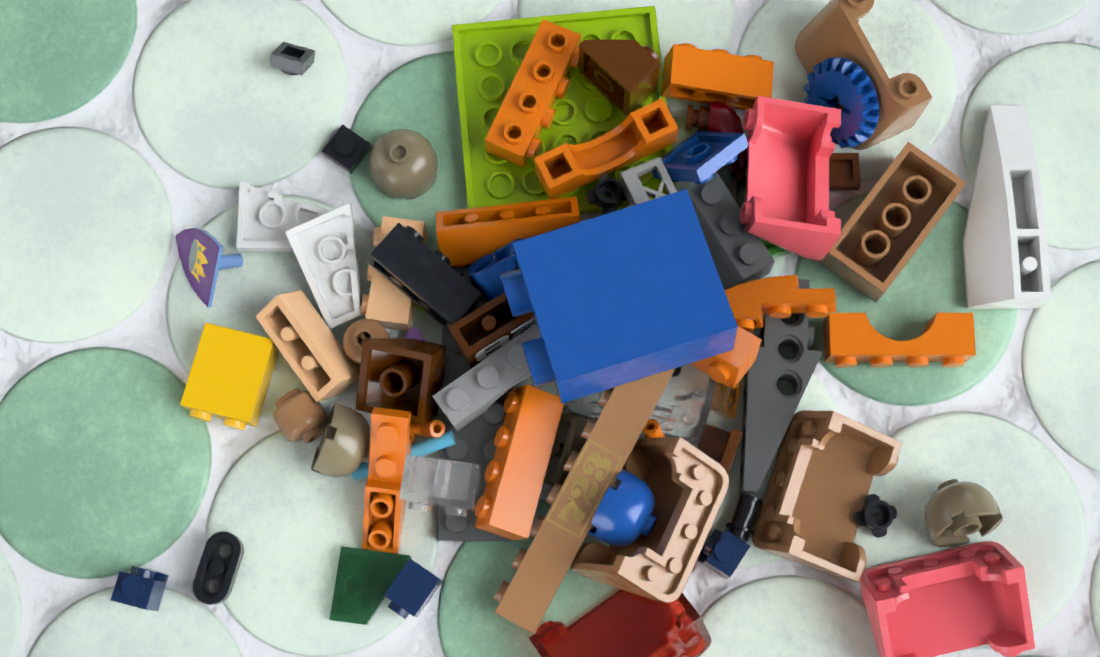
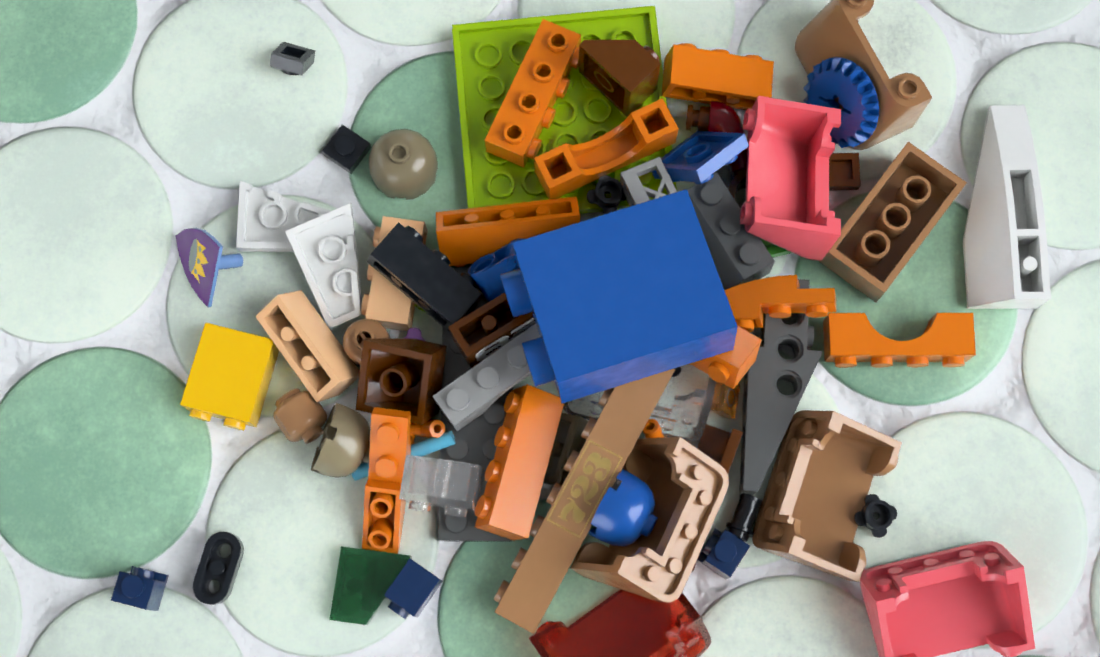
(960, 511): dark tan cylinder -> none

